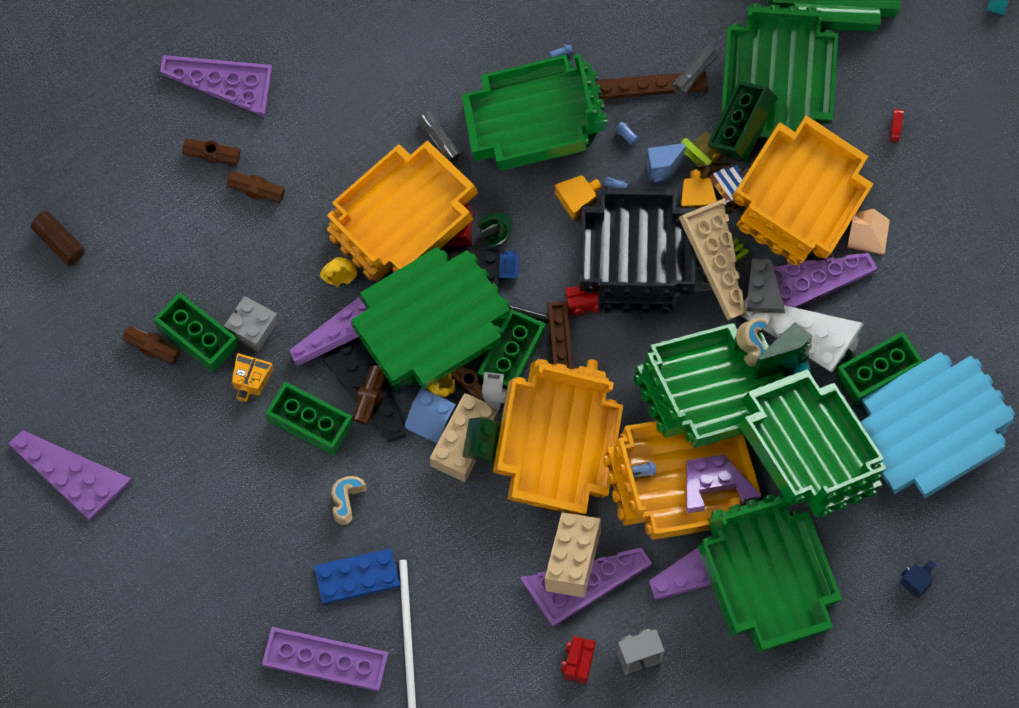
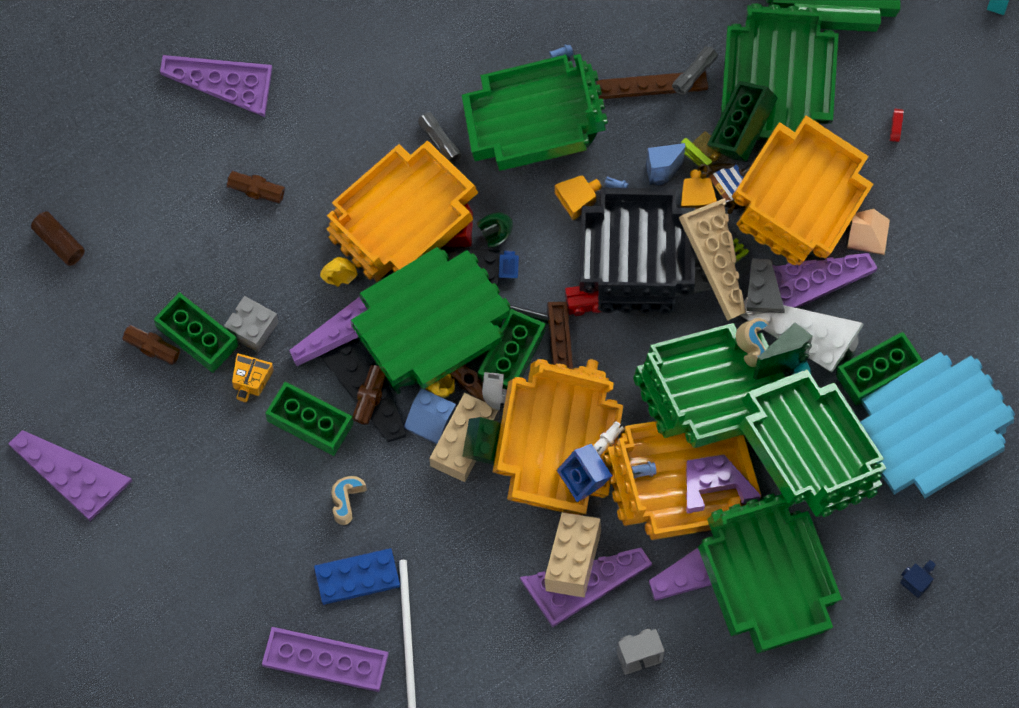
(222, 153): reddish brown piece -> none
(579, 659): red brick -> none
(584, 472): none -> blue slope
(607, 439): none -> white pin
(623, 130): medium blue pin -> none

